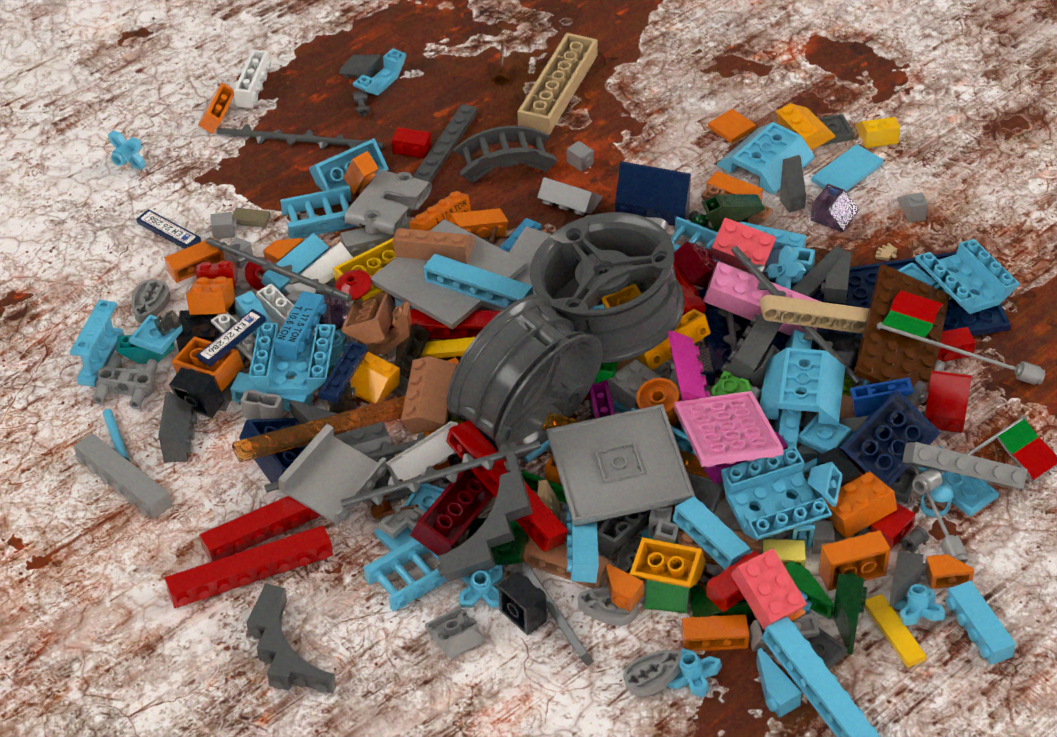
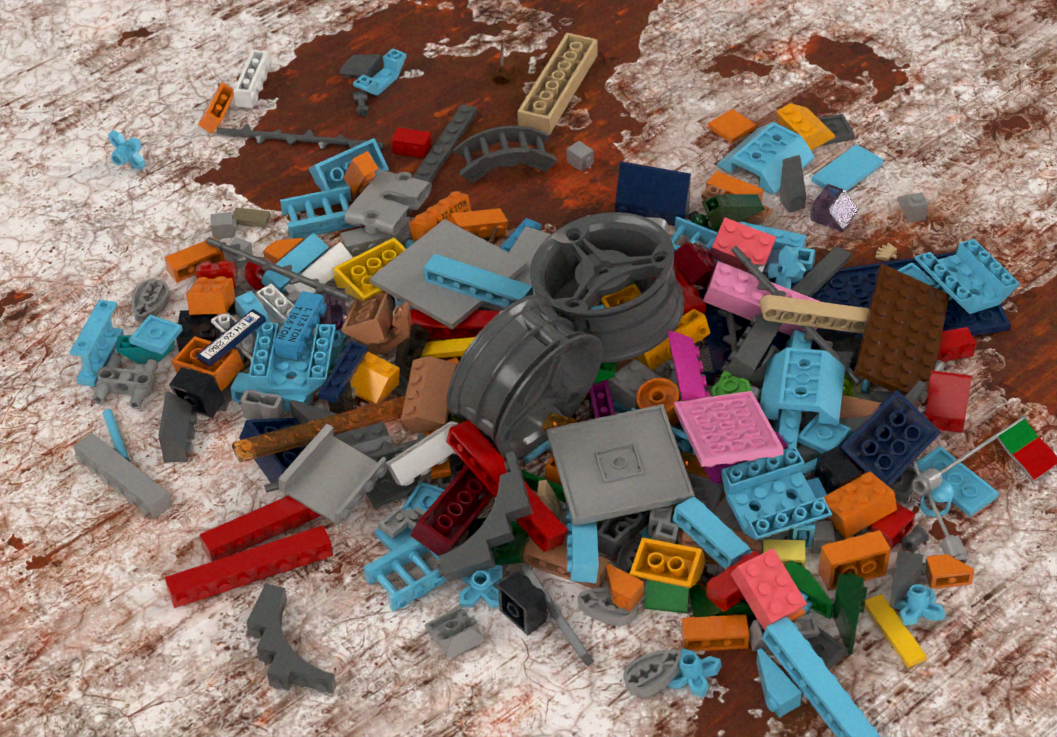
(167, 322): clear smoke wheel -> none
(168, 229): tile -> none
(355, 283): red dish -> none
(385, 508): reddish brown plant -> none
(424, 244): nougat slope -> none
(431, 474): dark grey plant -> none
(568, 197): light grey slope -> none
(826, 482): medium azure slope -> none
(837, 280): dark grey slope -> none
(869, 397): blue slope -> none
(879, 132): yellow slope -> none
(915, 317): flag -> none
(966, 465): light grey arch -> none
(980, 623): medium azure brick -> none

